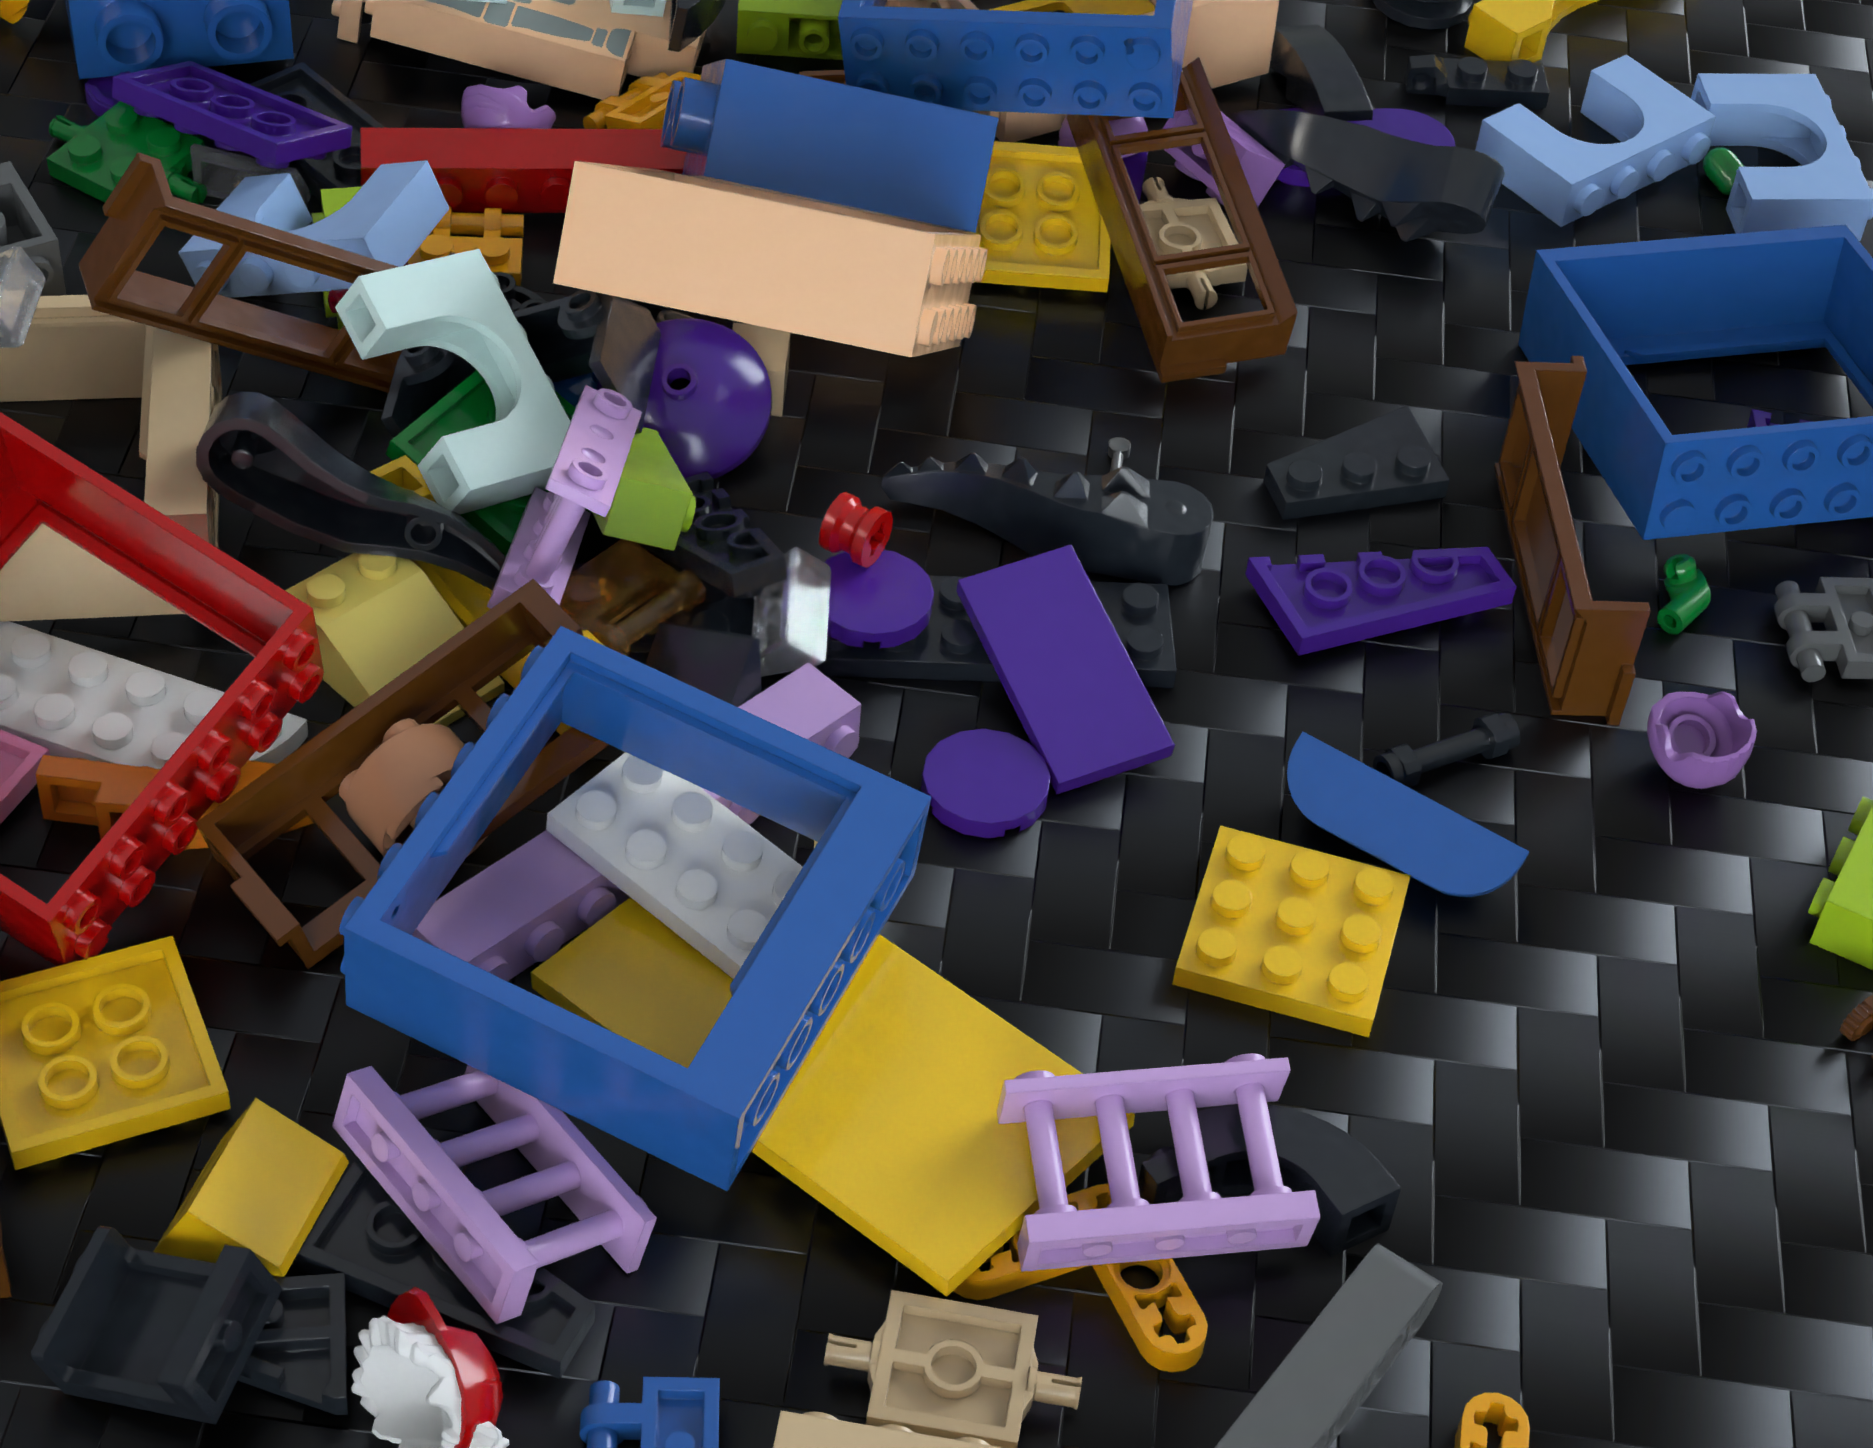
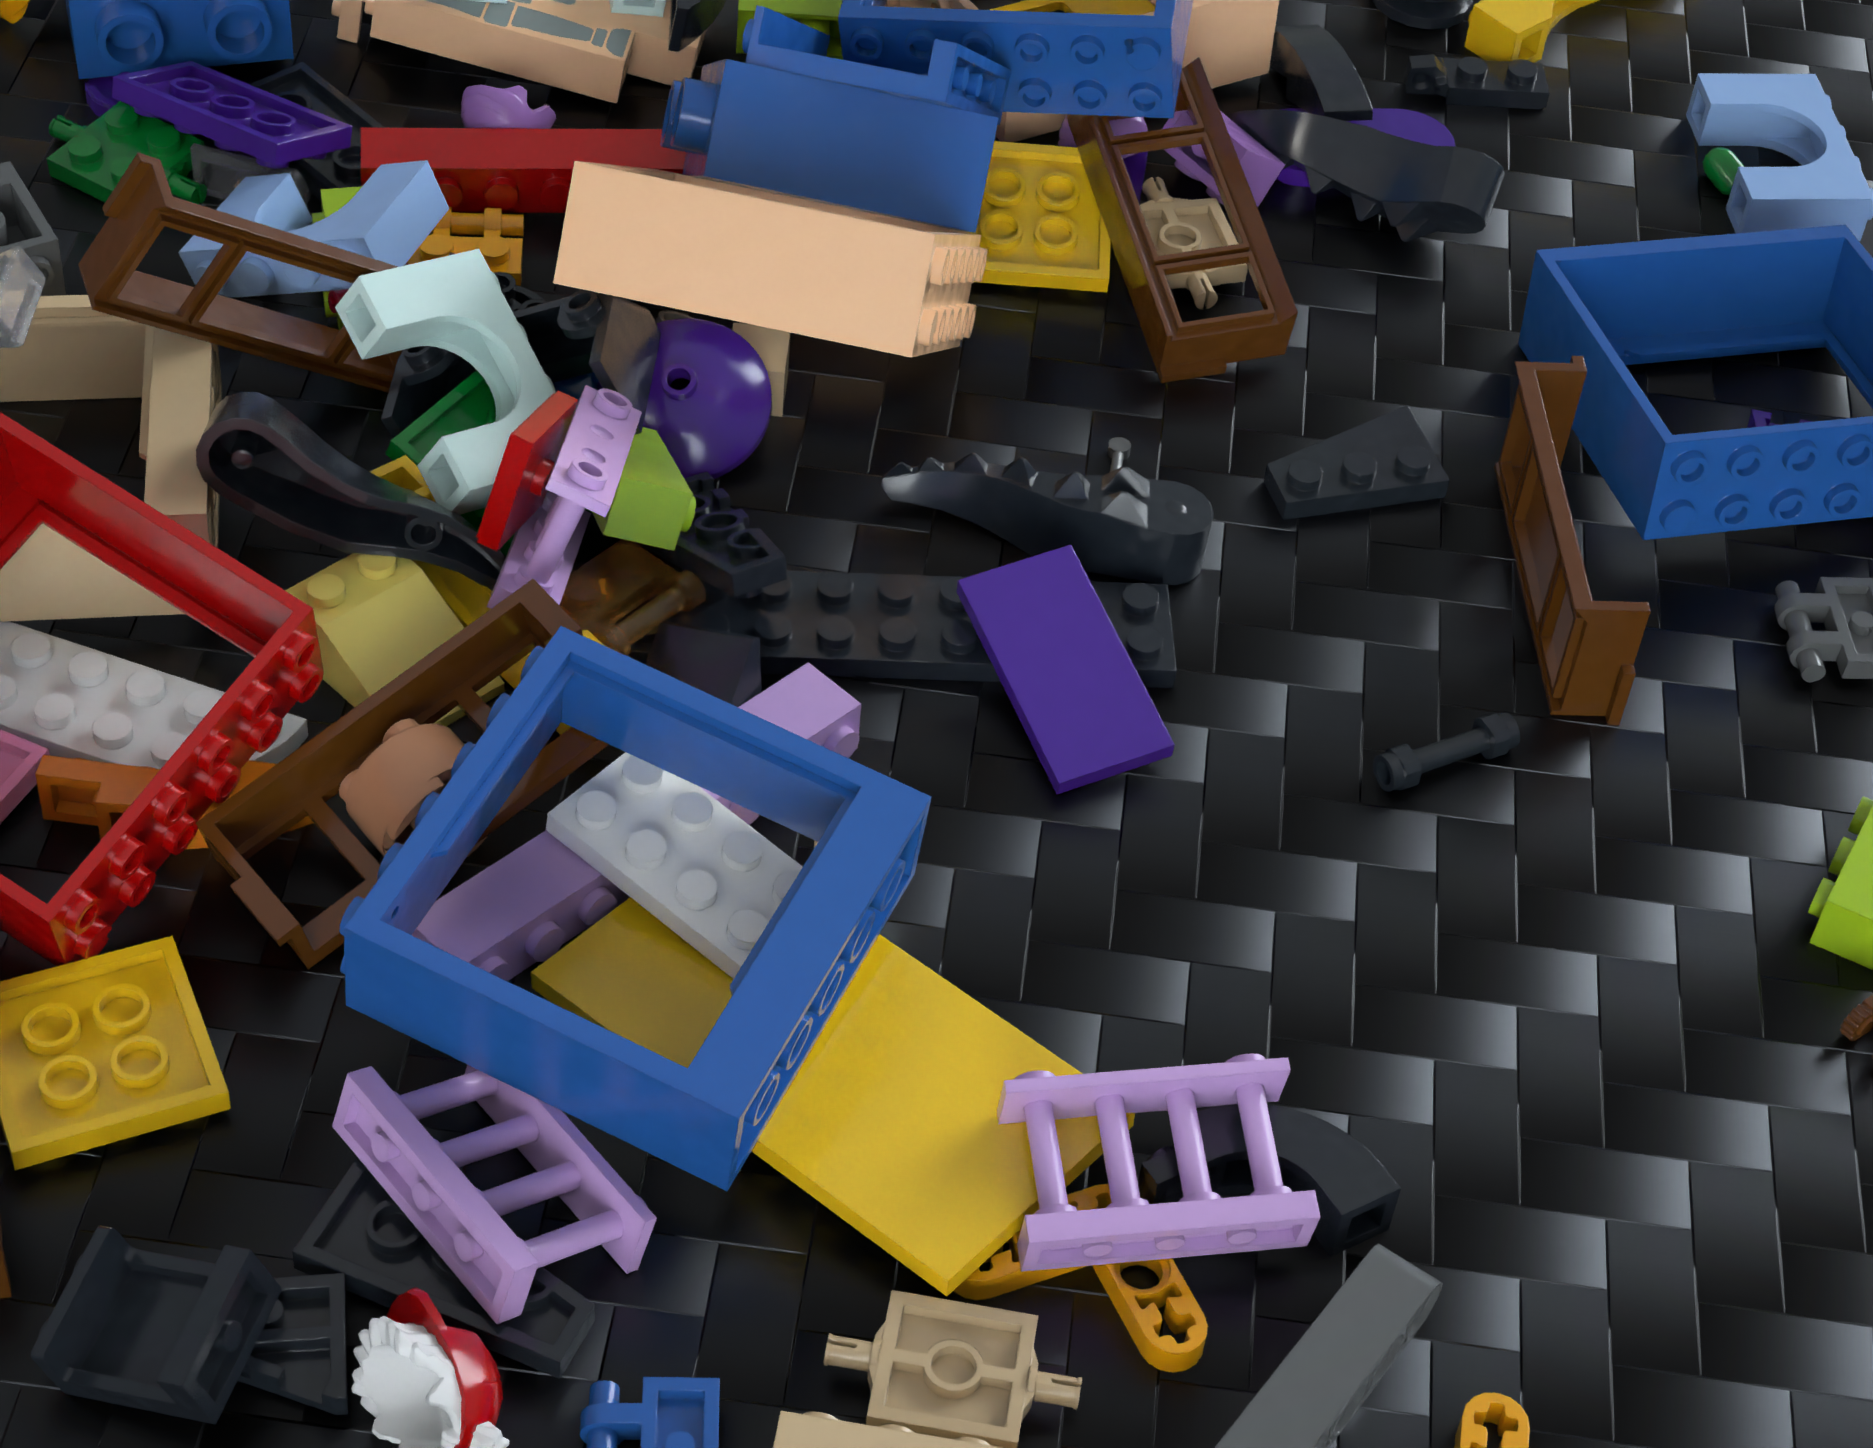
(257, 1192): yellow slope -> none
(525, 470): none -> red plate
(639, 107): light orange plate -> none
(794, 615): clear slope -> none
(855, 529): red wheel -> none
(880, 602): dark purple tile -> none
(954, 77): none -> blue panel
(985, 782): dark purple tile -> none
(1292, 931): yellow plate -> none
(1376, 595): dark purple wing -> none
(1398, 823): blue brick -> none
(1573, 178): light blue arch -> none
(1687, 593): green arm -> none
(1700, 737): medium lavender hair -> none

